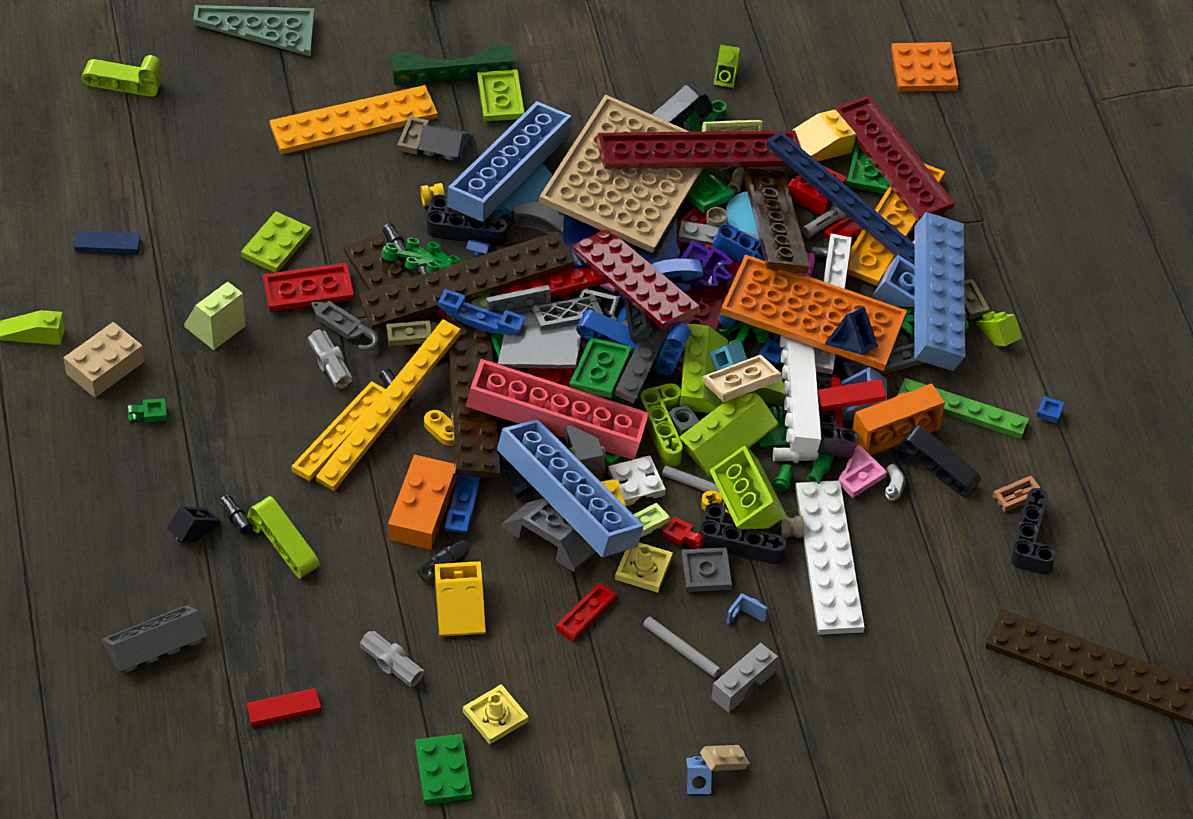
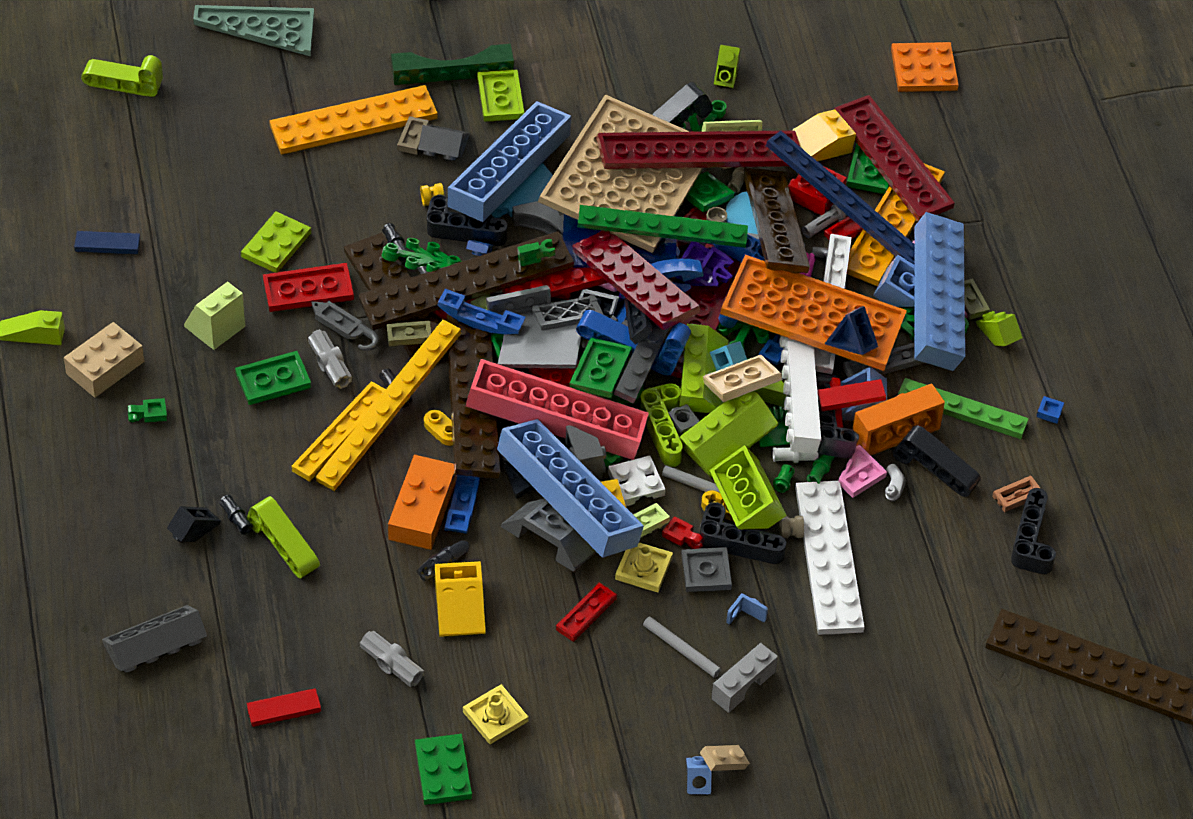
(273, 377): none -> green plate
(533, 253): none -> green plate
(662, 226): none -> green plate

